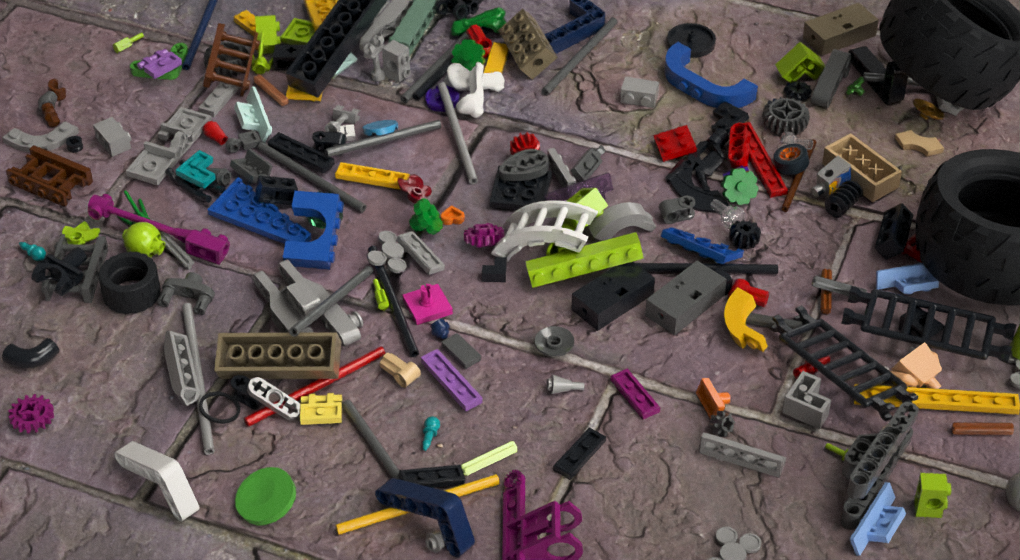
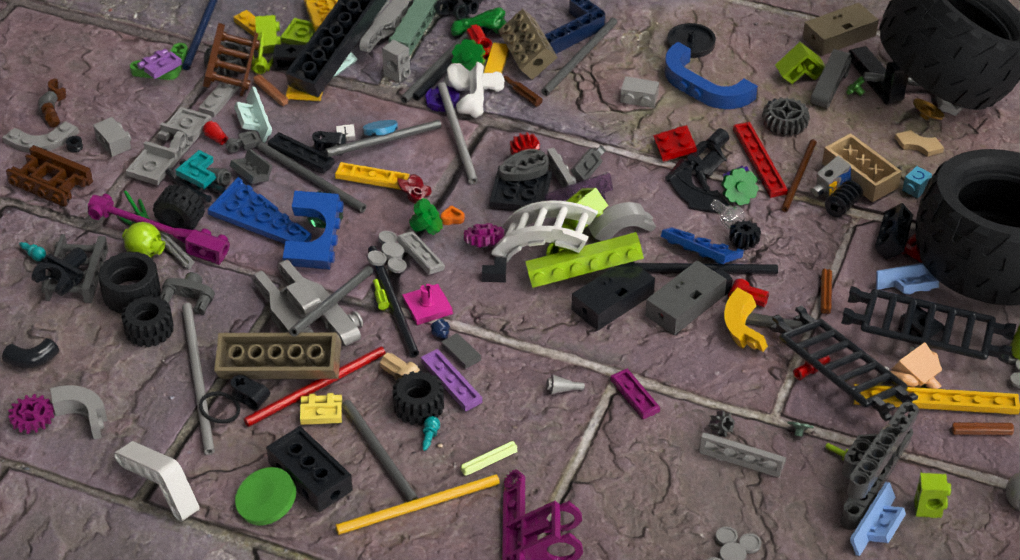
(80, 234): lime plate -> none
(81, 401): none -> light grey arch
(126, 42): lime axle -> none
(147, 321): none -> black tyre
(178, 207): none -> black tyre
(181, 367): light grey brick -> none
(273, 390): light grey beam -> none
(275, 190): black brick -> none
(314, 471): none -> black brick
(342, 116): light grey bar -> none
(372, 53): light grey bar -> none
(418, 397): none -> black tyre
(431, 503): dark blue beam -> none
(434, 476): black tile -> none
(434, 541): light grey cone -> none
(524, 92): none -> reddish brown axle
(554, 341): dark grey dish -> none
(579, 453): black tile -> none
(676, 210): dark grey piece -> none
(710, 398): orange tile -> none
(728, 116): black plate -> none
(738, 145): red beam -> none
(791, 92): black gear -> none
(791, 138): clear axle -> none
(791, 159): black wheel -> none
(800, 427): none -> sand green plant
(805, 402): light grey brick -> none
(833, 286): dark grey axle -> none
(916, 181): none -> medium azure brick

